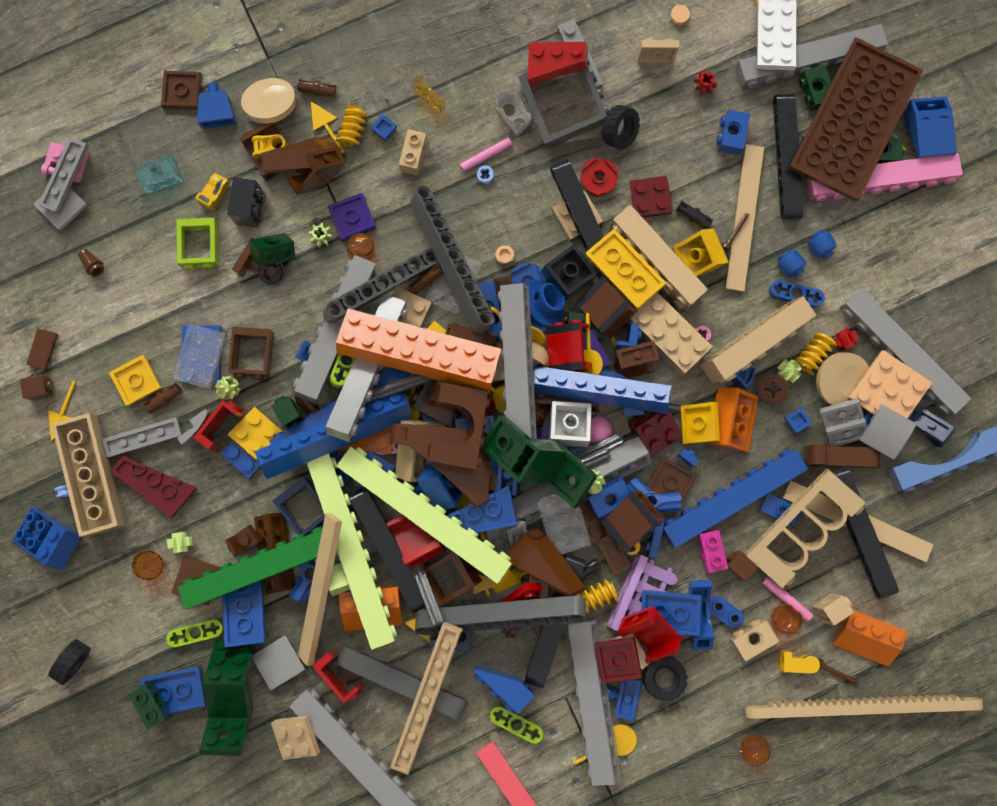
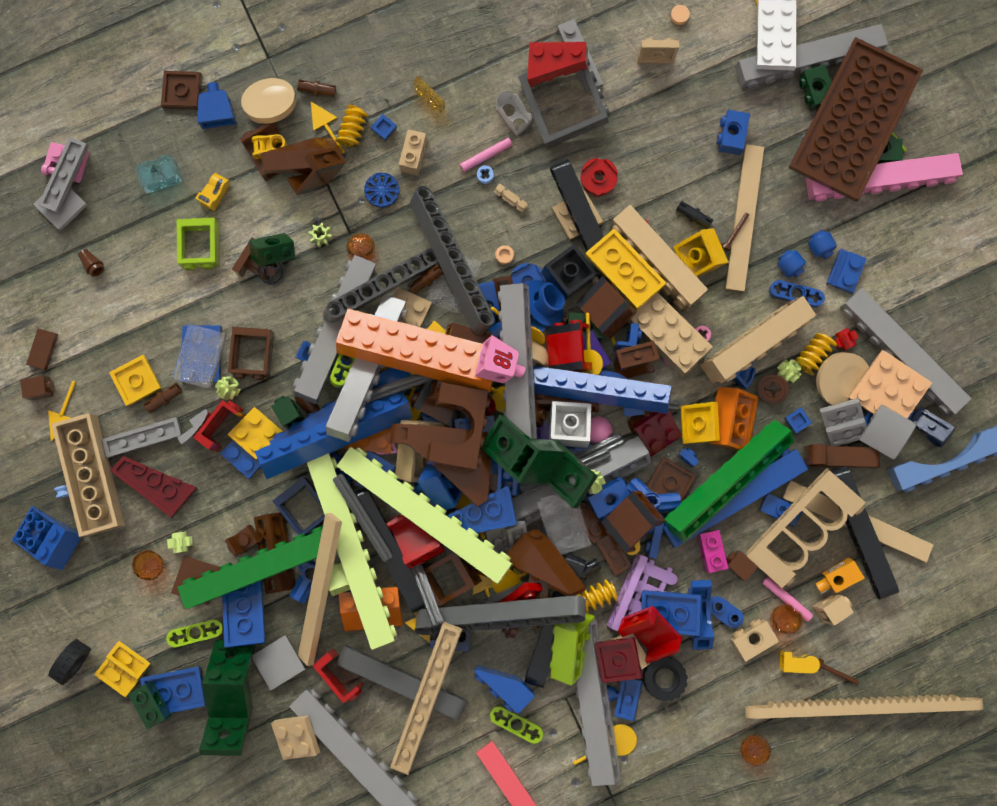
(122, 669): none -> yellow slope
(246, 202): black brick -> none
(351, 216): dark purple tile -> none
(362, 517): none -> dark grey axle
(381, 190): none -> blue wheel
(498, 361): none -> bright pink torso
(511, 198): none -> tan axle
(568, 650): none -> lime wedge
(612, 122): black tyre -> none
(651, 196): dark red plate -> none
(702, 80): red gear -> none
(729, 480): none -> green brick
(786, 147): black beam -> none
(846, 271): none -> blue plate
(848, 575): none -> light orange torso
(870, 638): orange slope -> none
(931, 126): blue slope -> none

